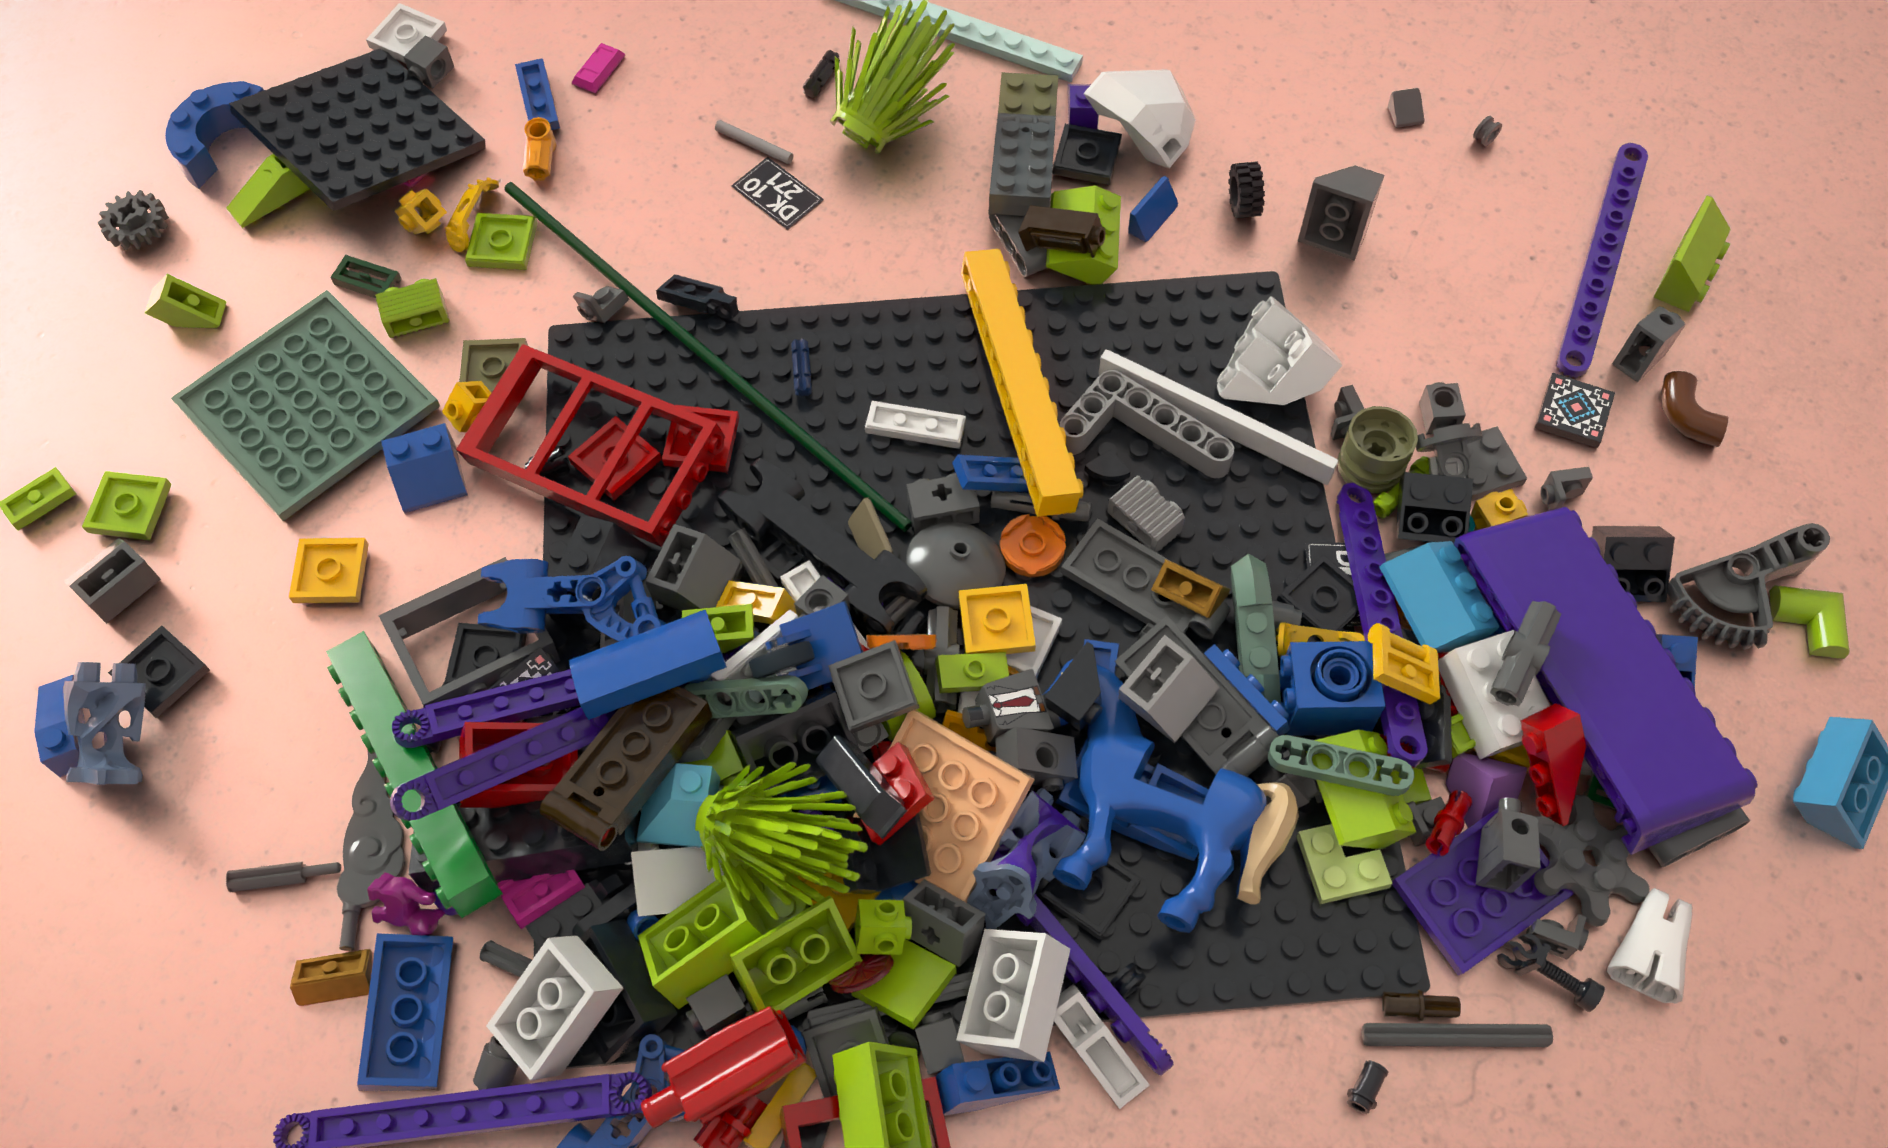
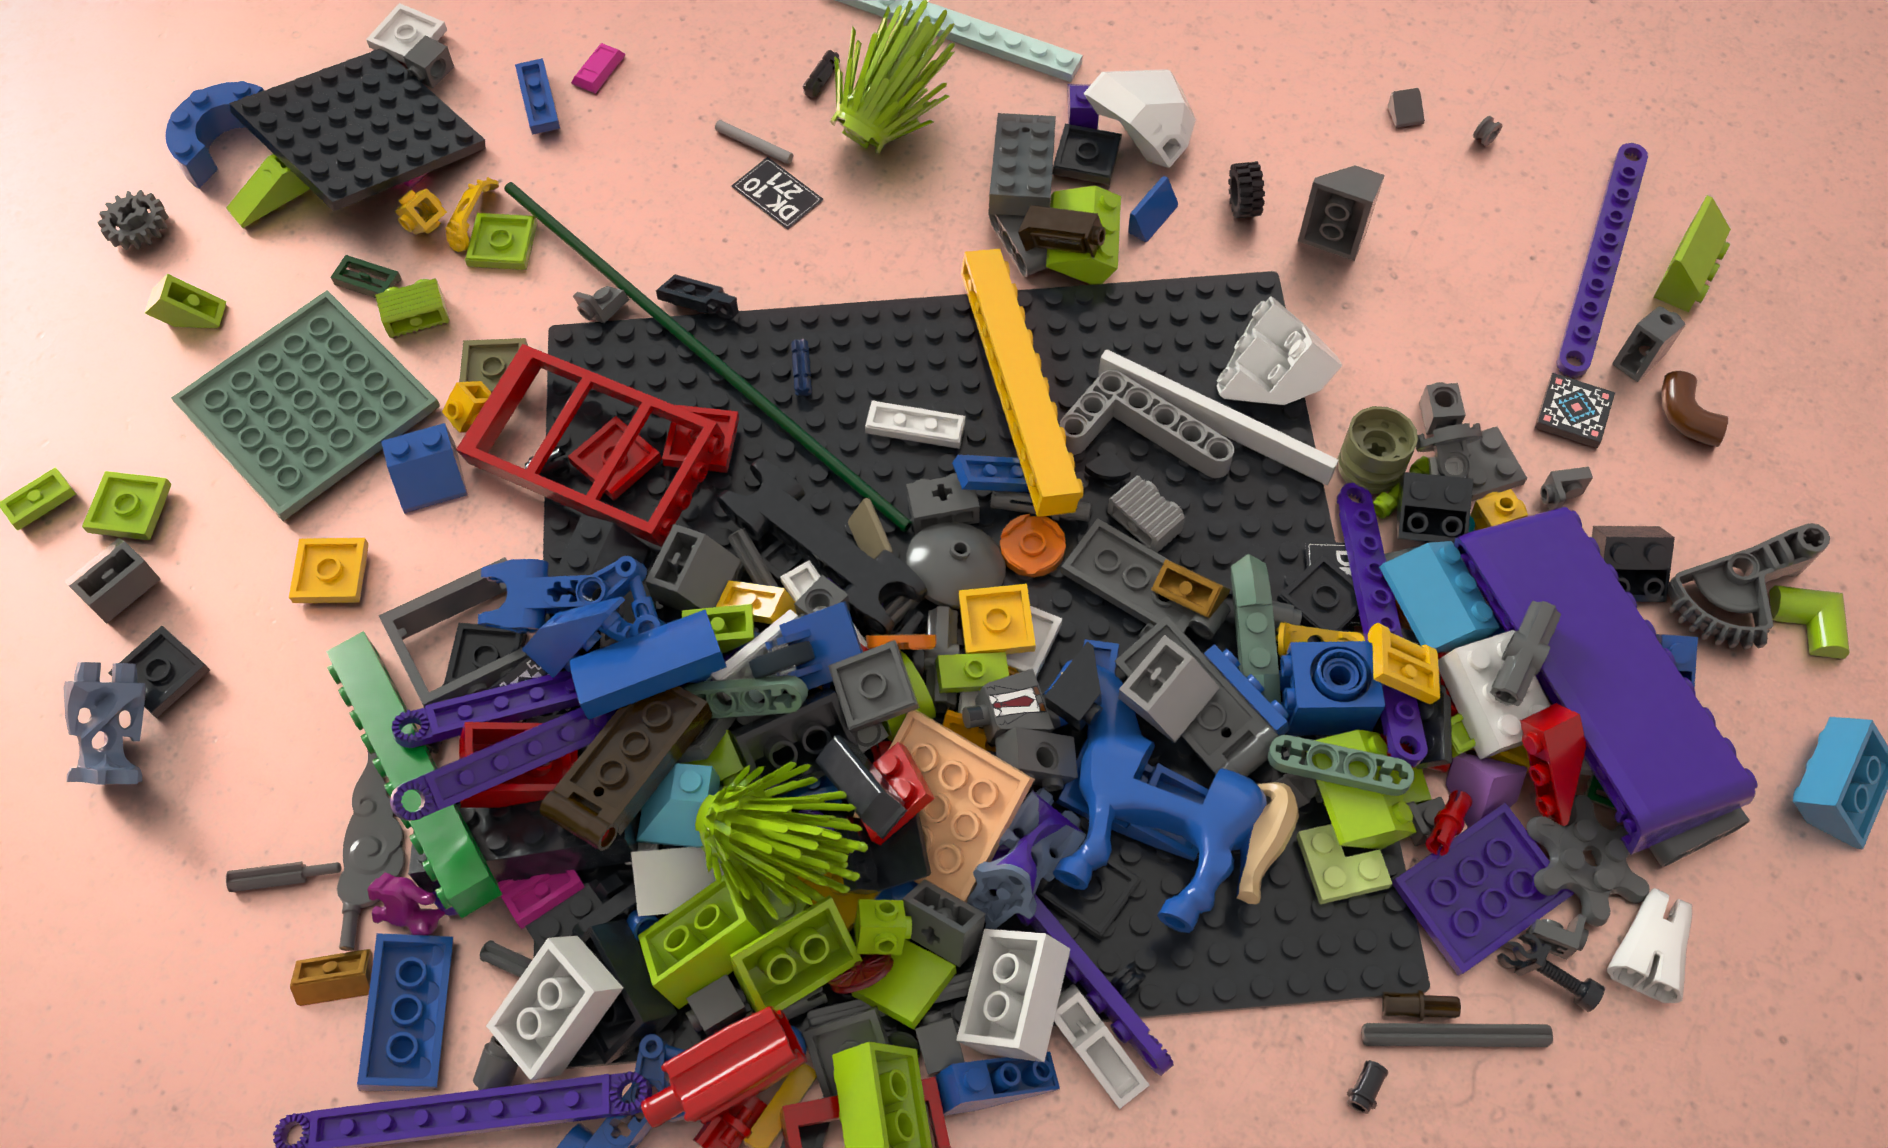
(55, 747): blue slope -> none
(539, 149): light orange piece -> none
(569, 632): none -> blue slope
(1028, 94): olive plate -> none
(1345, 407): dark grey bracket -> none
(1508, 848): dark grey torso -> none

